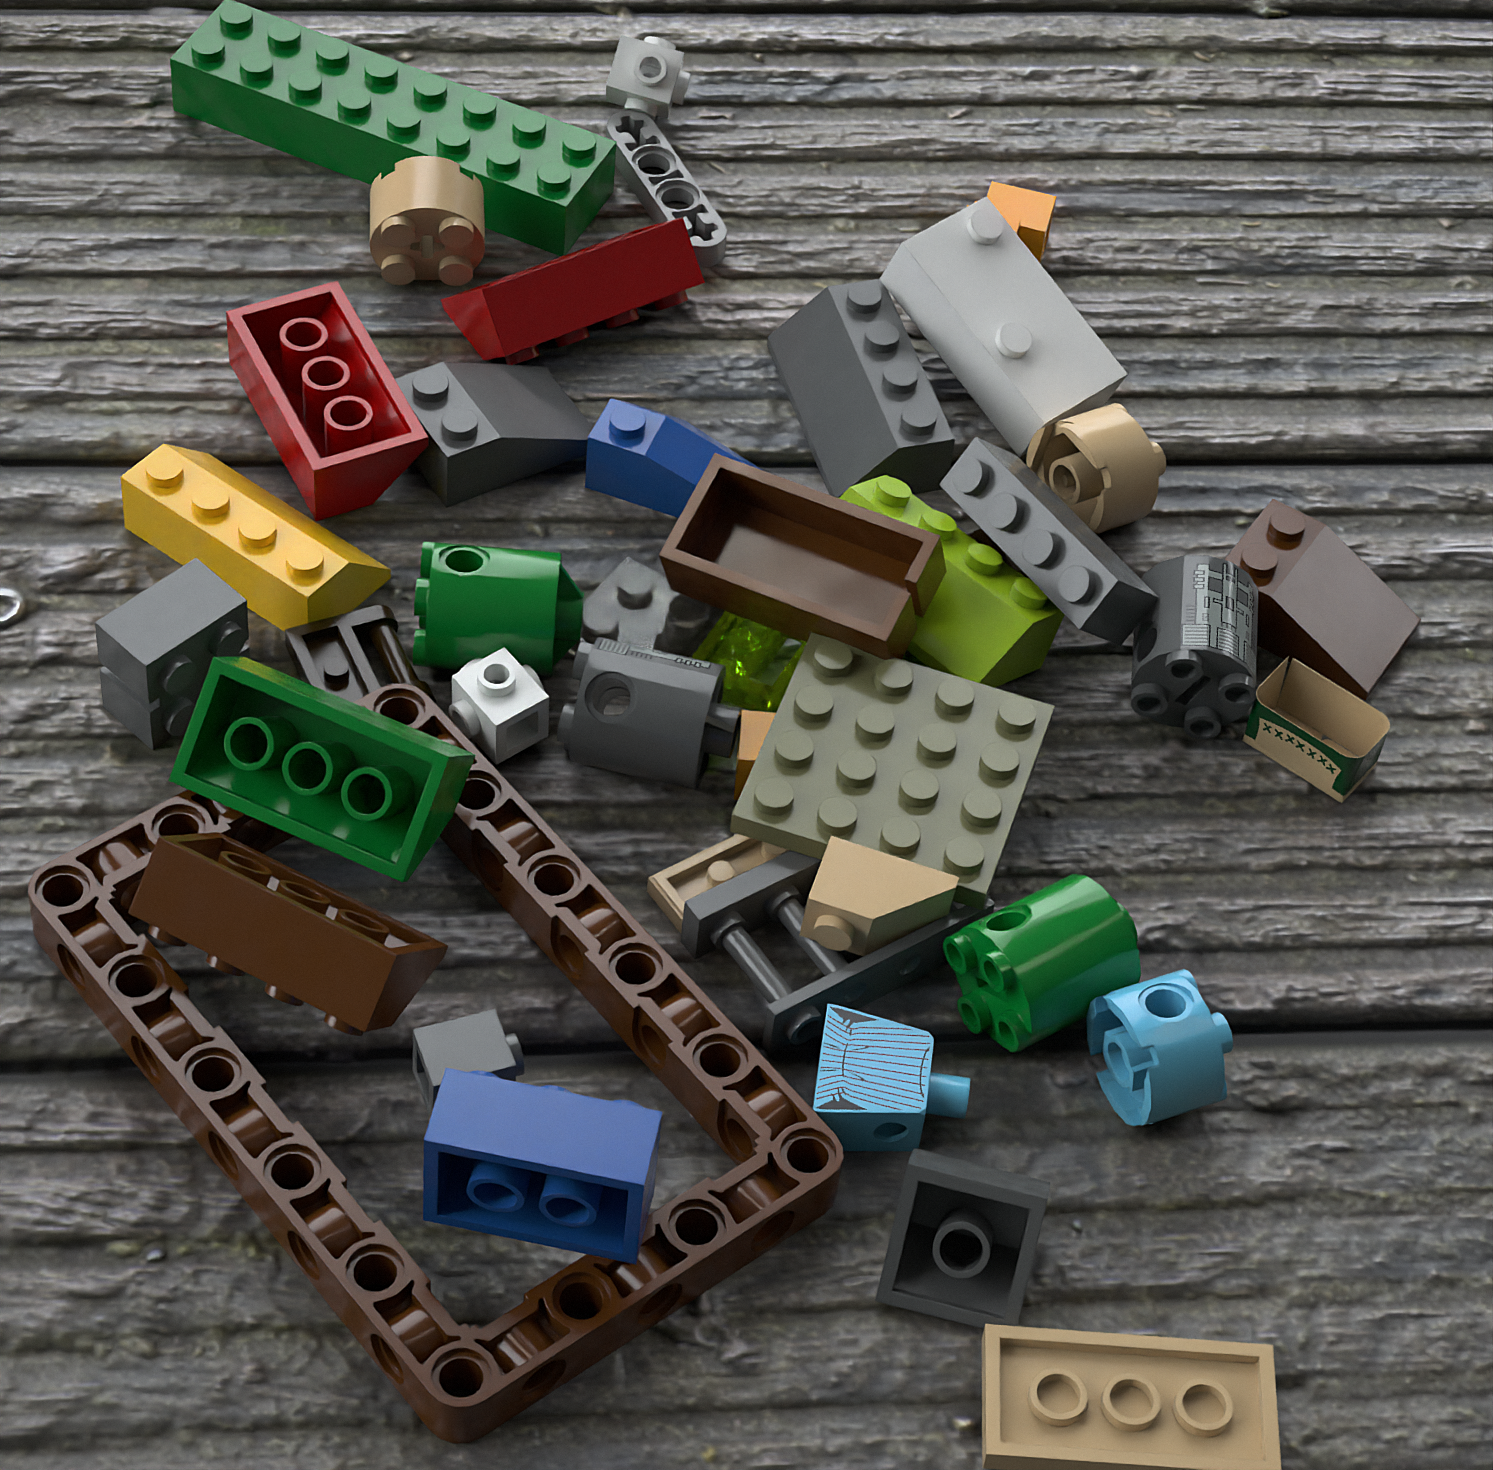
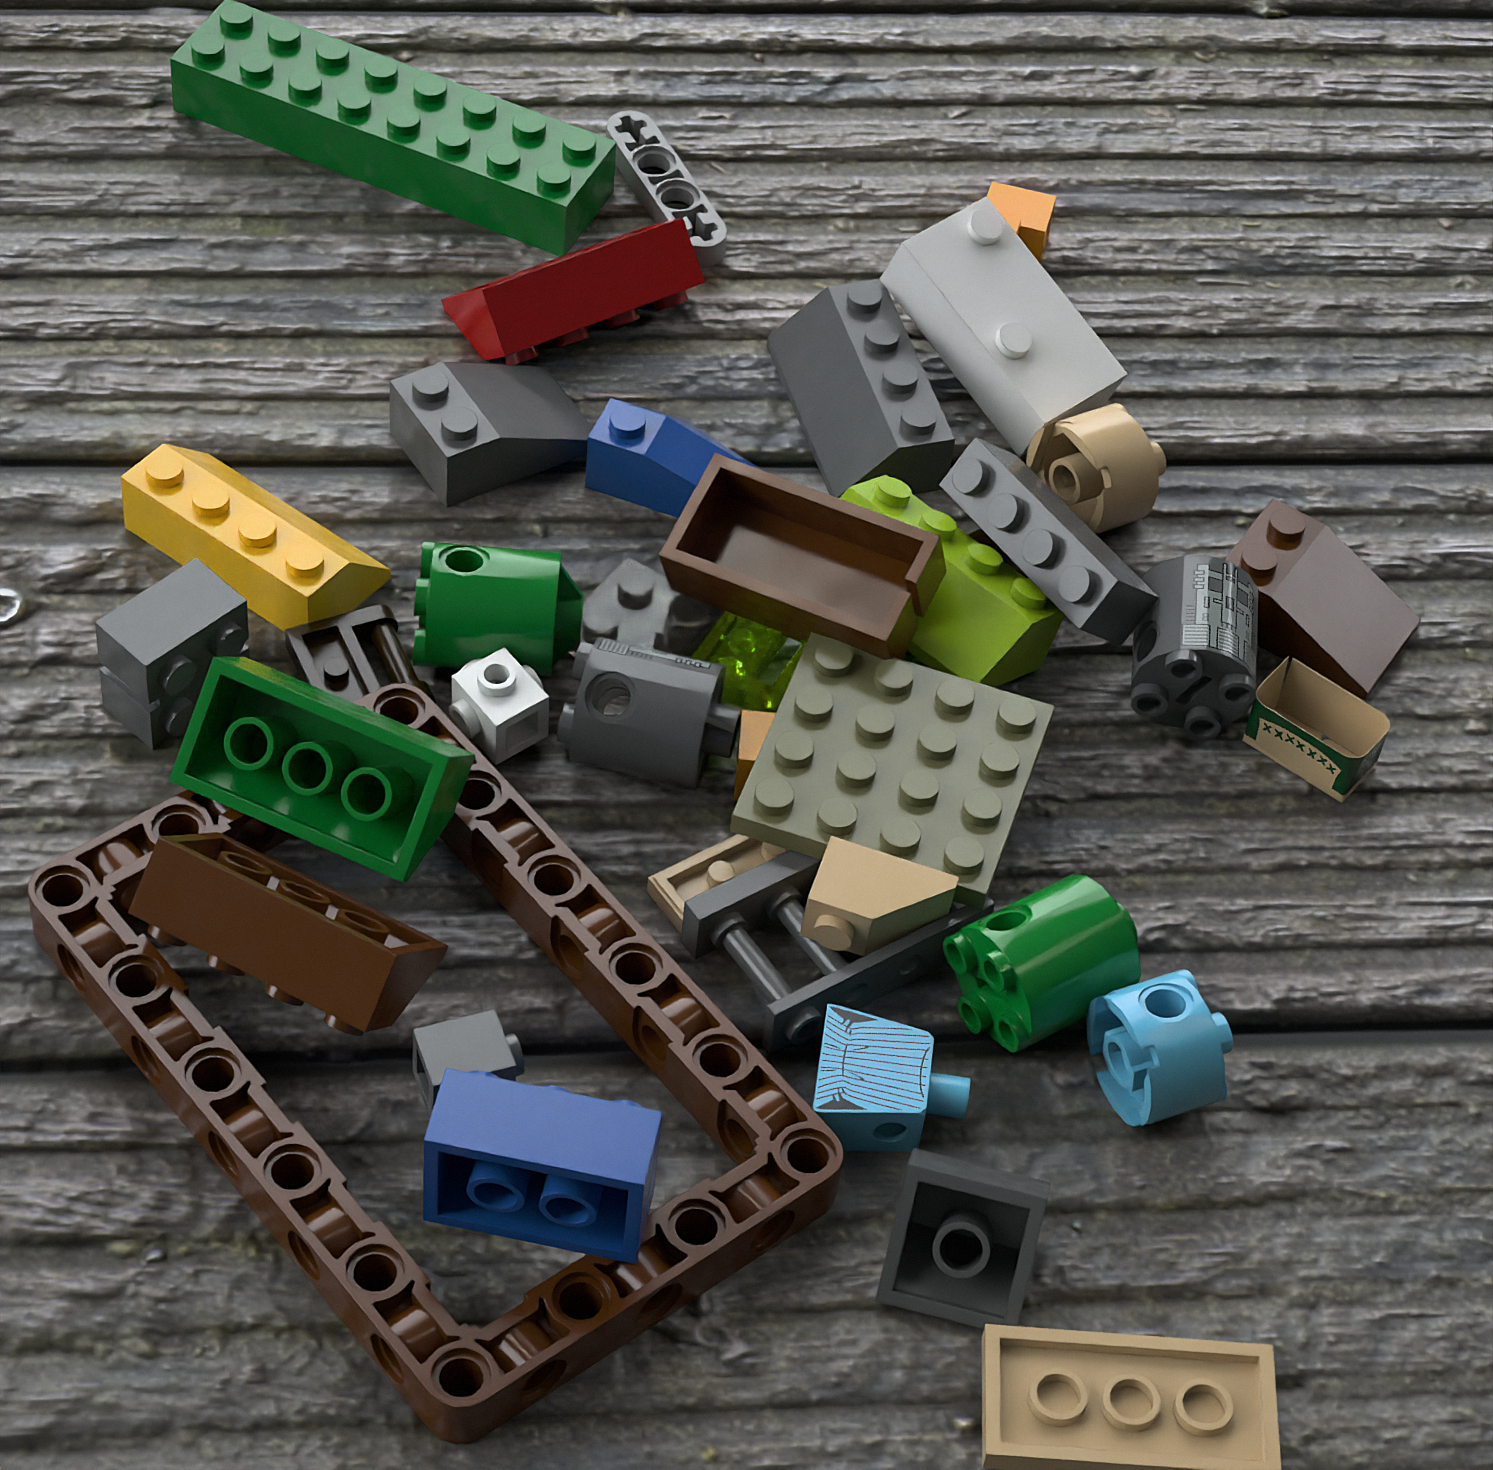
(324, 397): red slope -> none
(427, 222): tan brick -> none
(647, 76): white brick -> none

